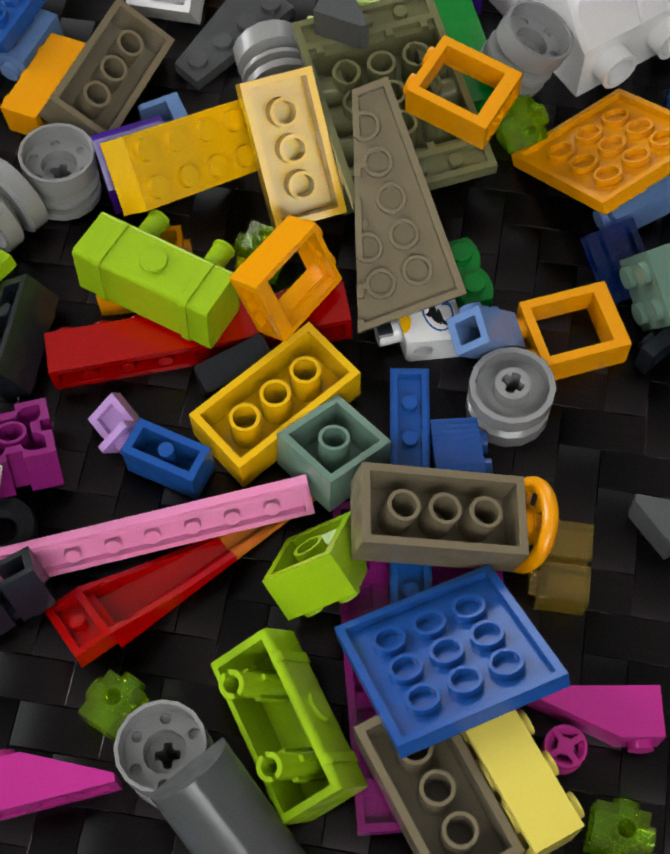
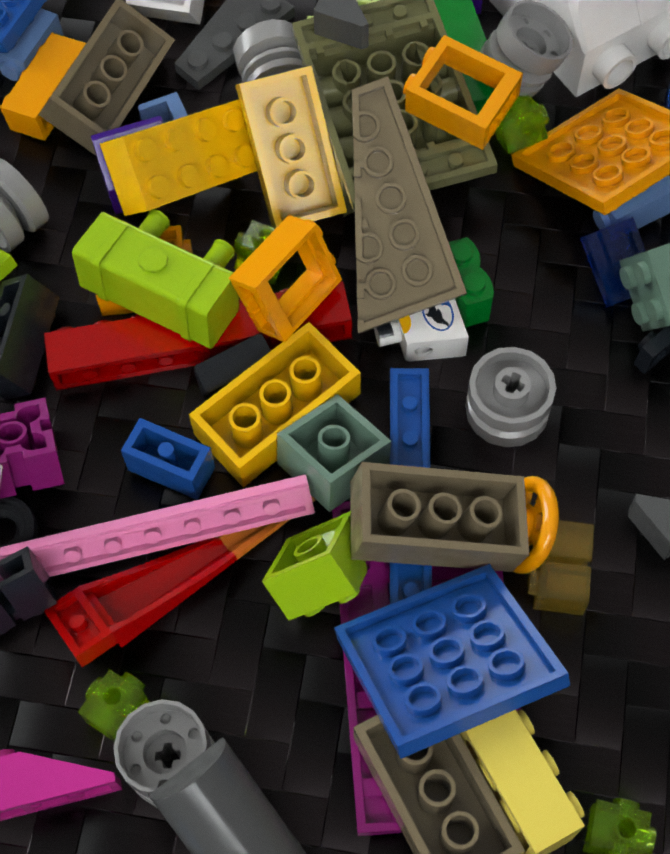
(61, 169): light grey wheel -> none
(114, 422): lavender bracket -> none
(288, 726): lime piece -> none
(459, 445): blue brick -> none
(483, 329): medium blue brick -> none
(570, 744): dark pink wheel -> none
(608, 324): light orange window -> none
(611, 713): dark pink slope -> none

